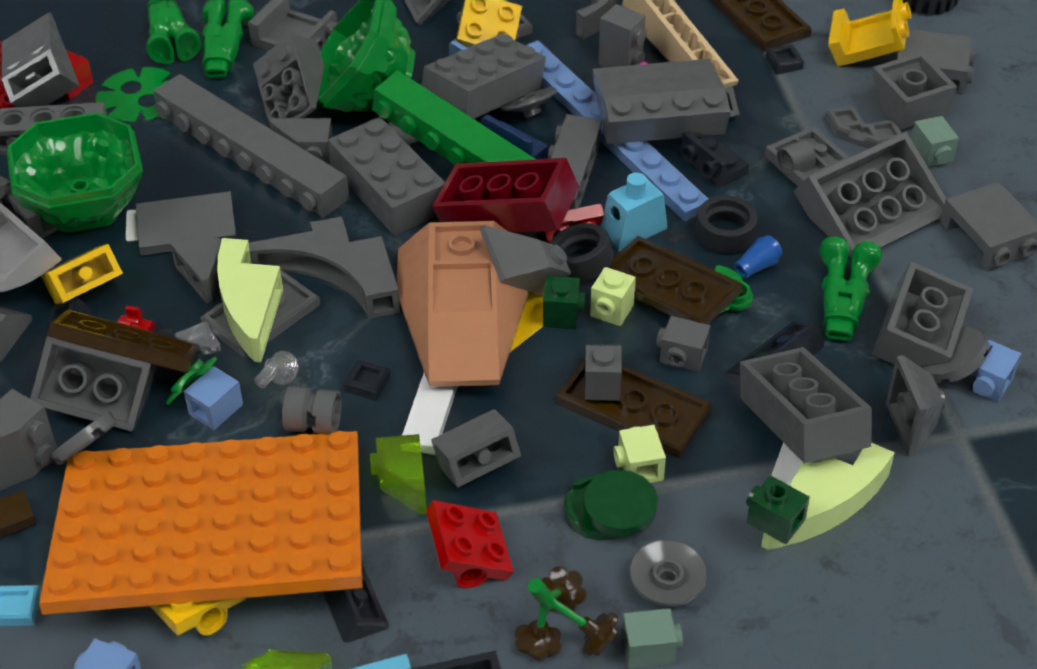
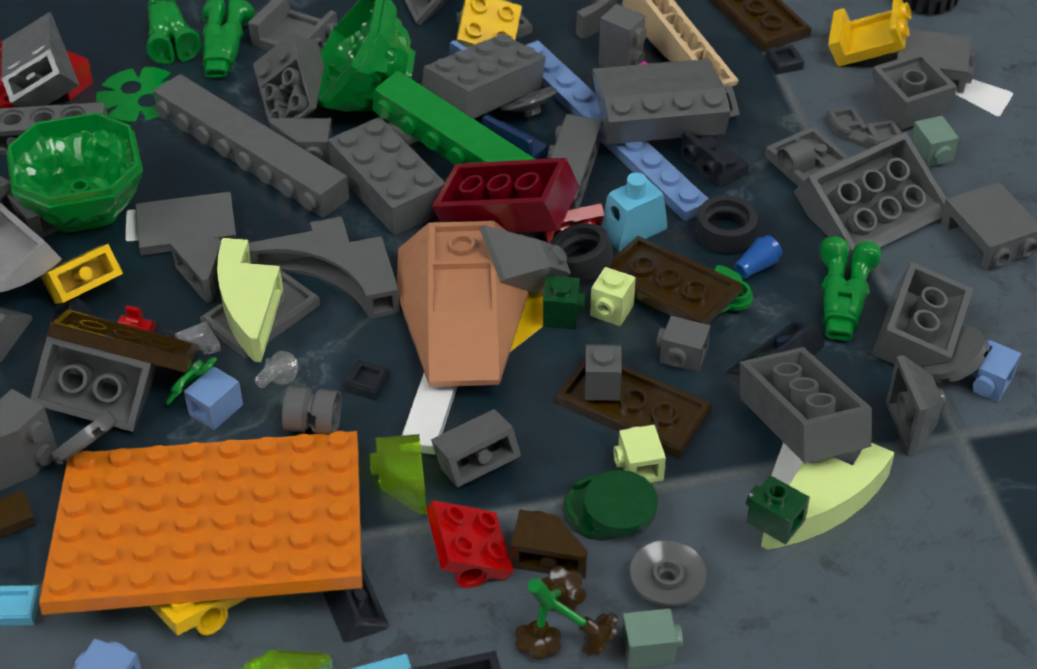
(546, 542): none -> dark brown slope
(985, 96): none -> white sticker

